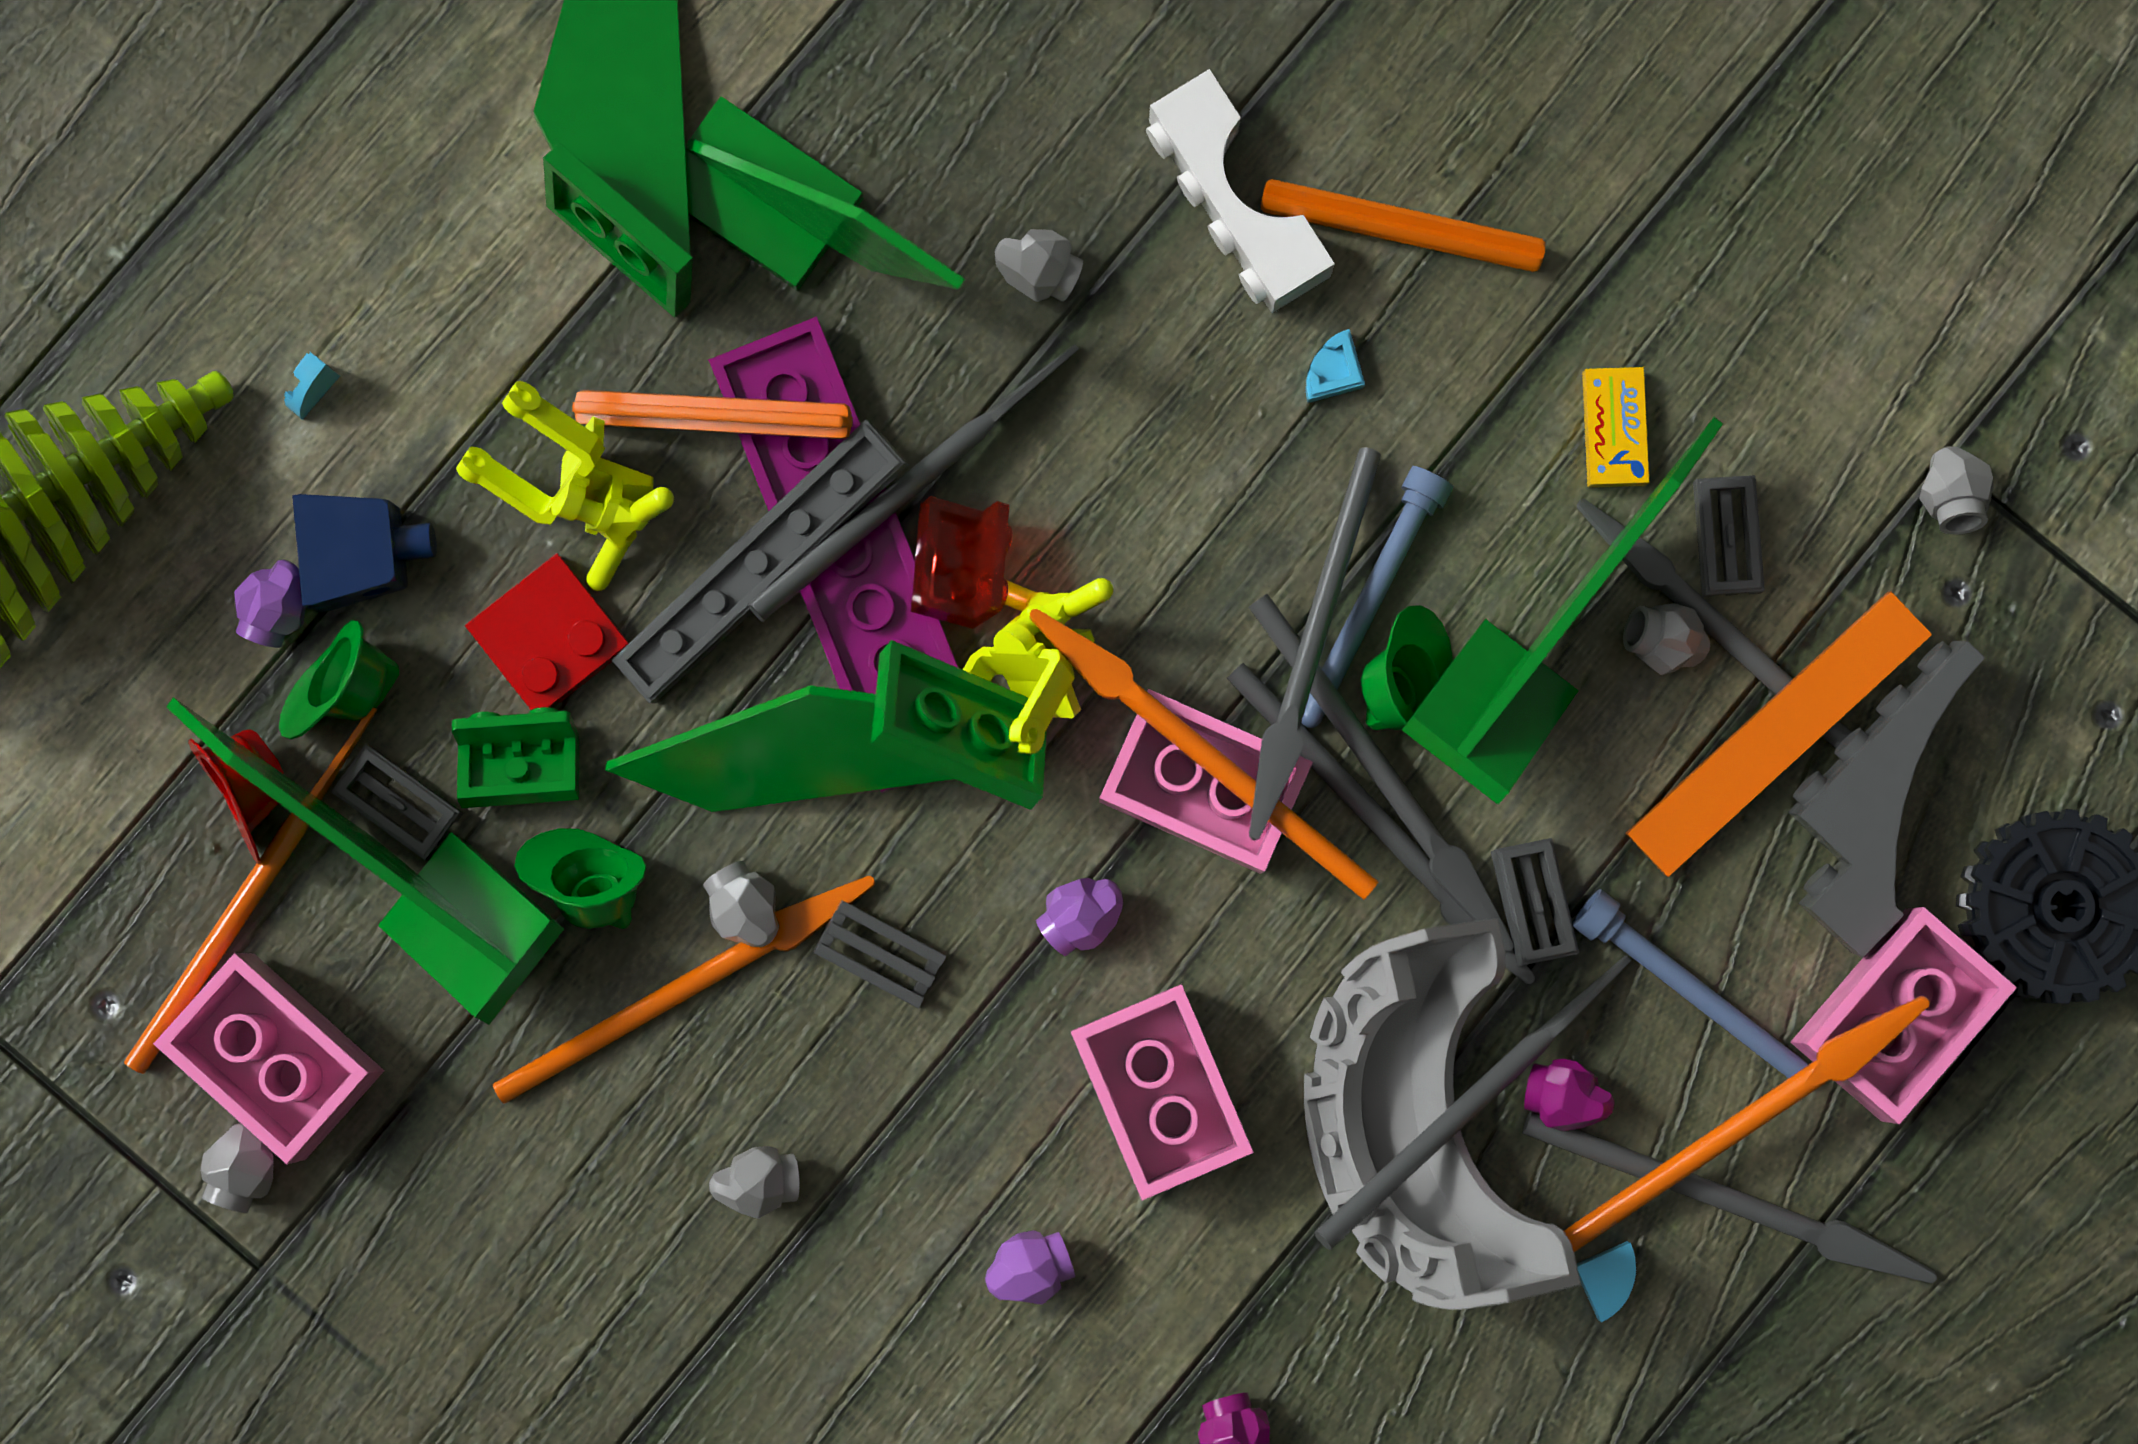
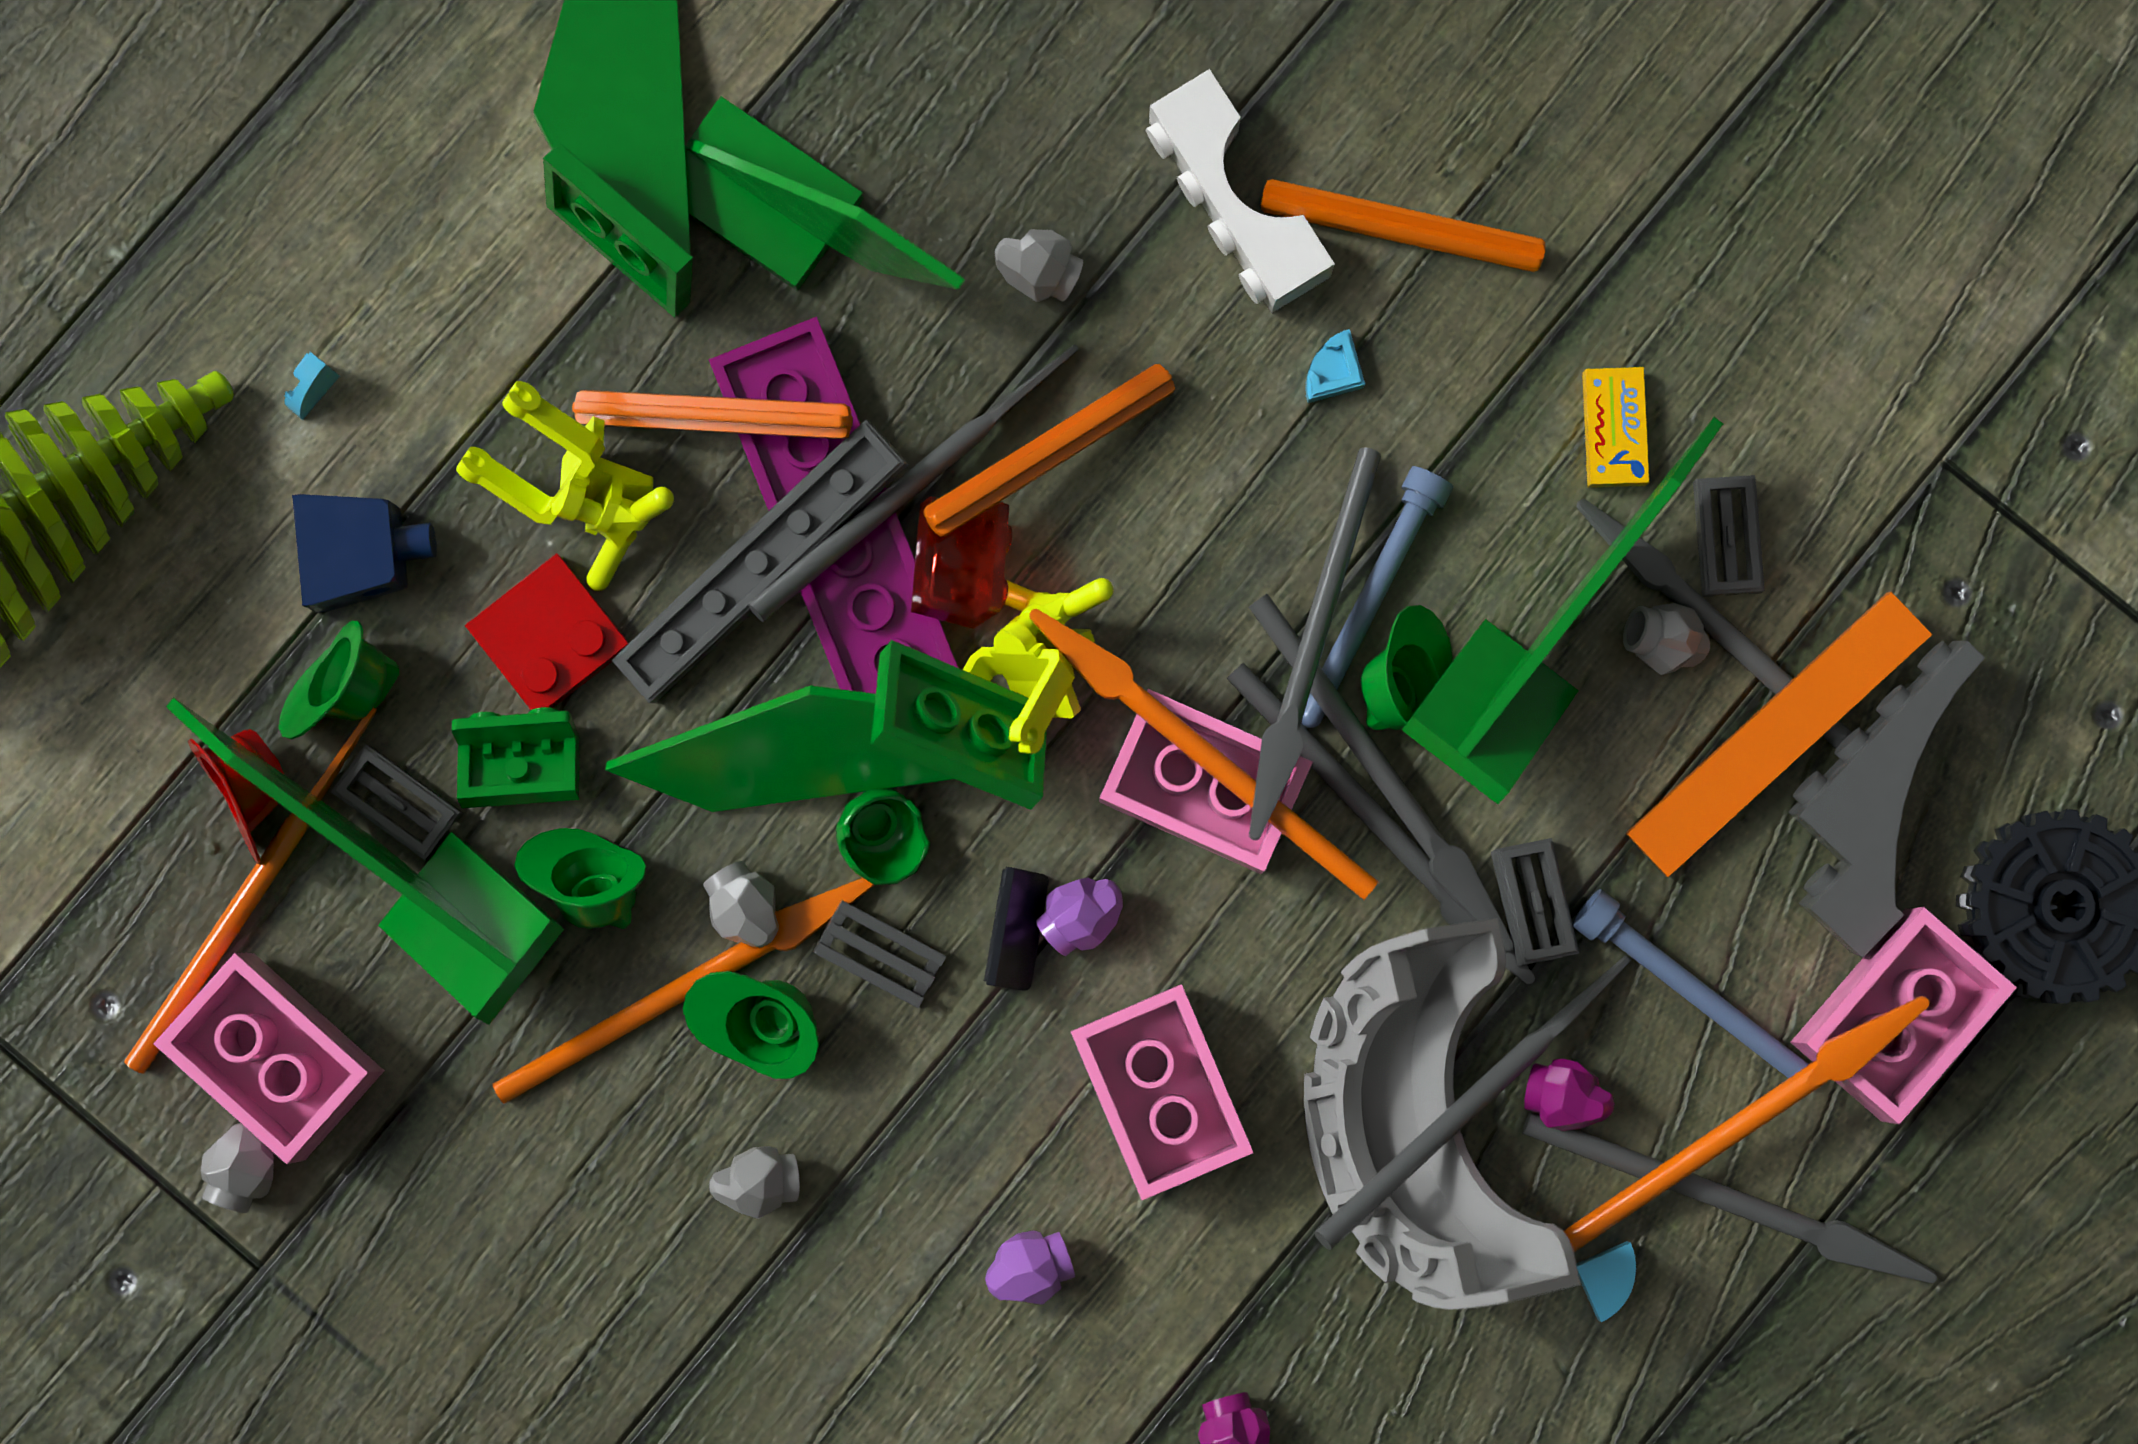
(270, 604): medium lavender rock -> none
(754, 1022): none -> green piece
(882, 836): none -> green hair
(1015, 929): none -> black slope
(1049, 450): none -> orange axle
(1957, 491): light grey rock -> none

